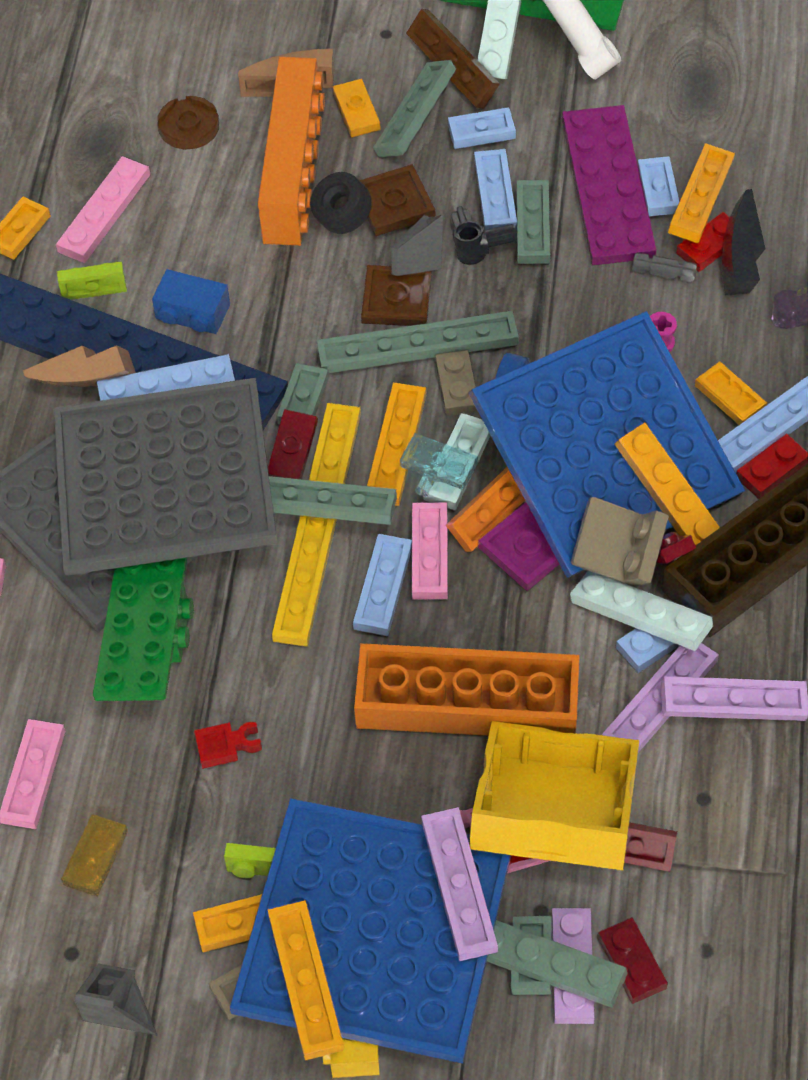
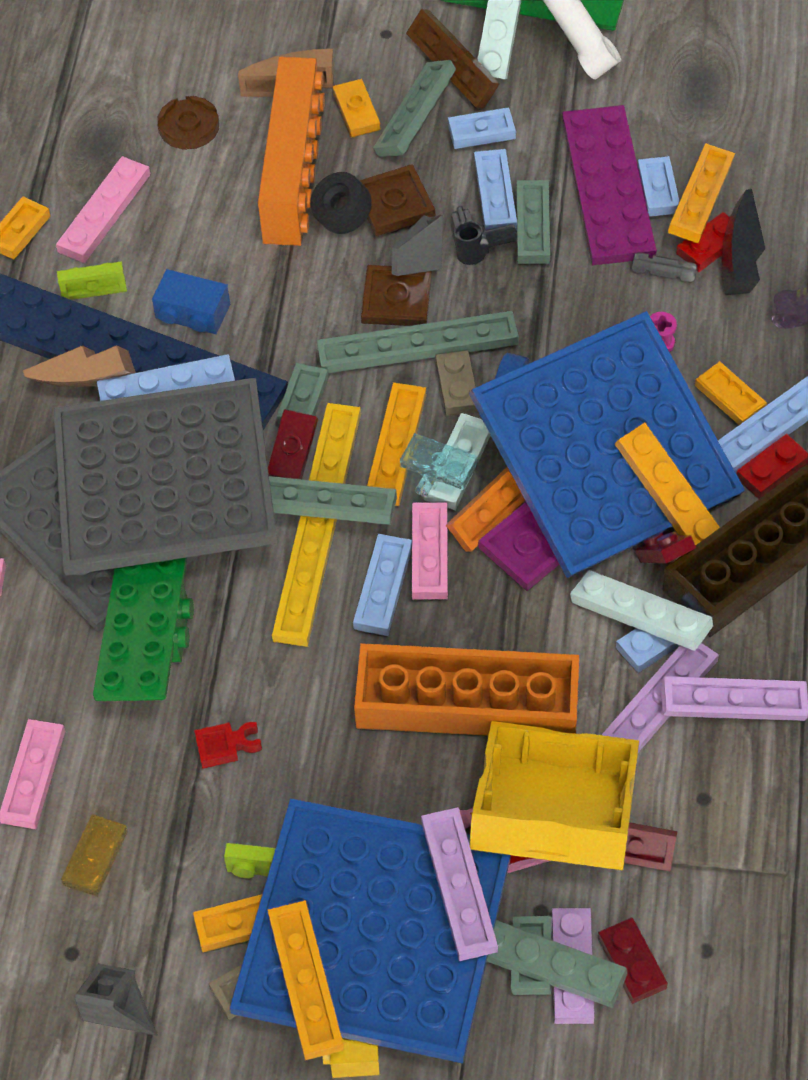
(619, 542): dark tan bracket -> none

